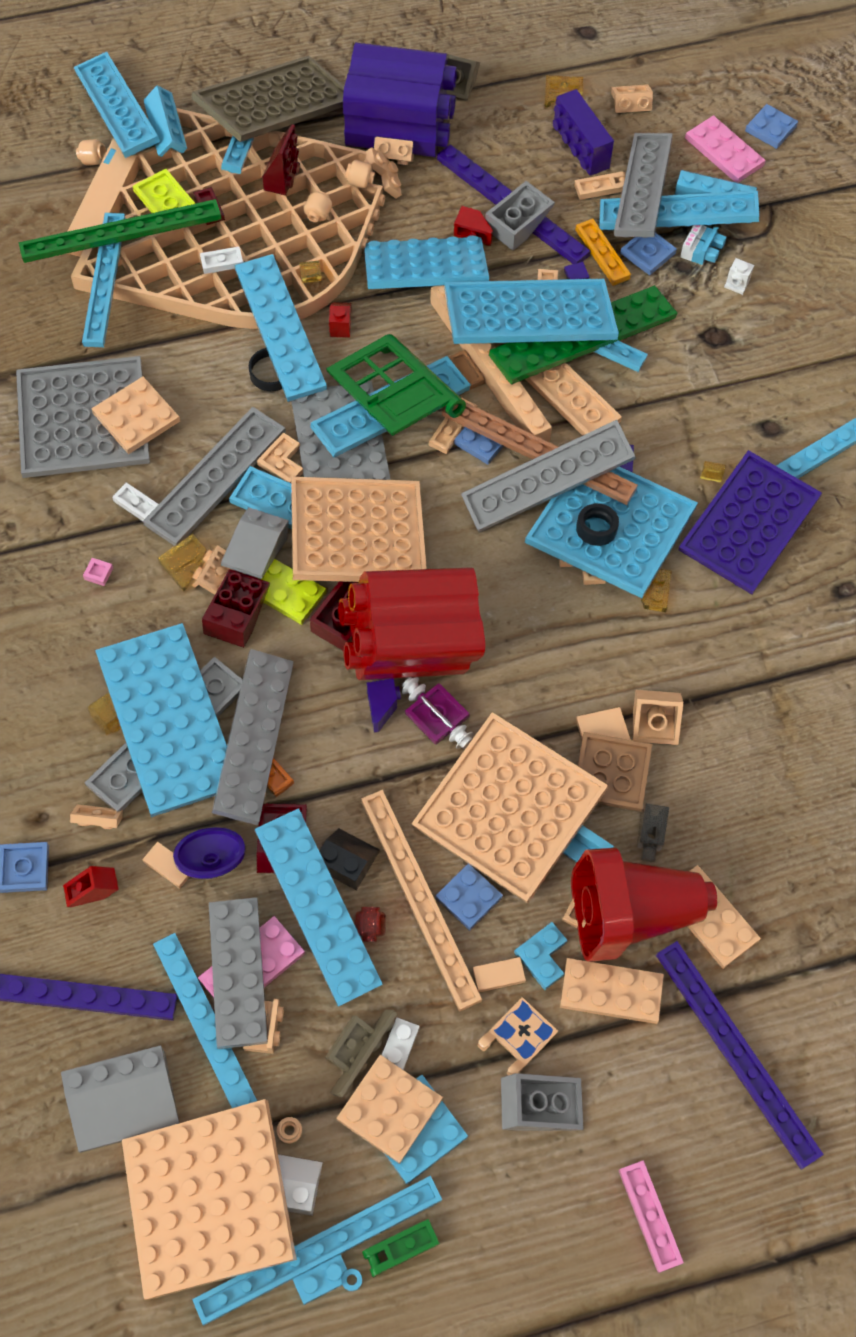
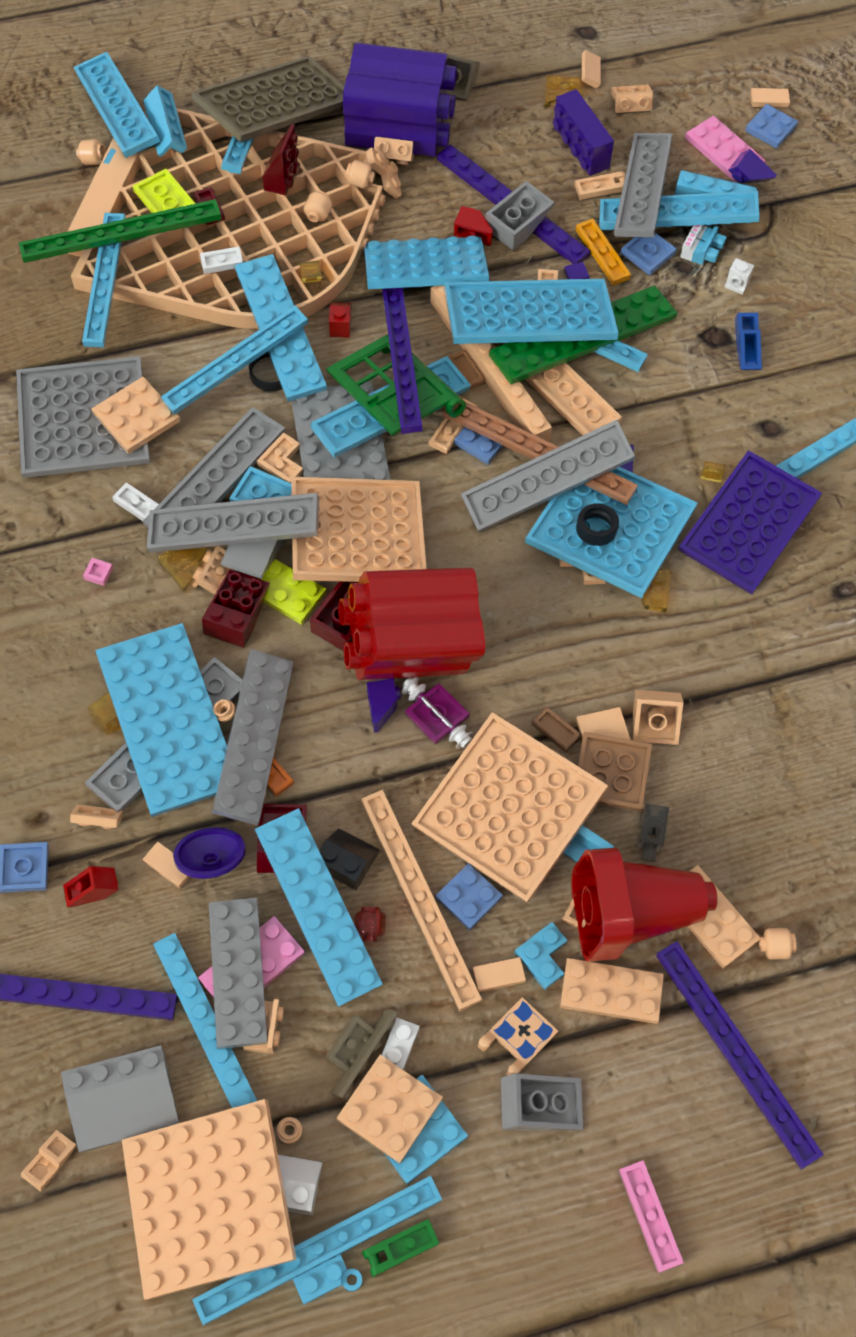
(48, 1160): none -> light nougat slope
(220, 707): none -> light nougat plate
(233, 522): none -> light grey plate
(234, 360): none -> medium azure plate
(402, 361): none -> dark purple plate
(556, 729): none -> medium nougat tile
(591, 69): none -> light nougat tile
(748, 341): none -> blue slope
(750, 168): none -> dark purple slope
(769, 96): none -> light nougat tile
(778, 943): none -> light nougat head

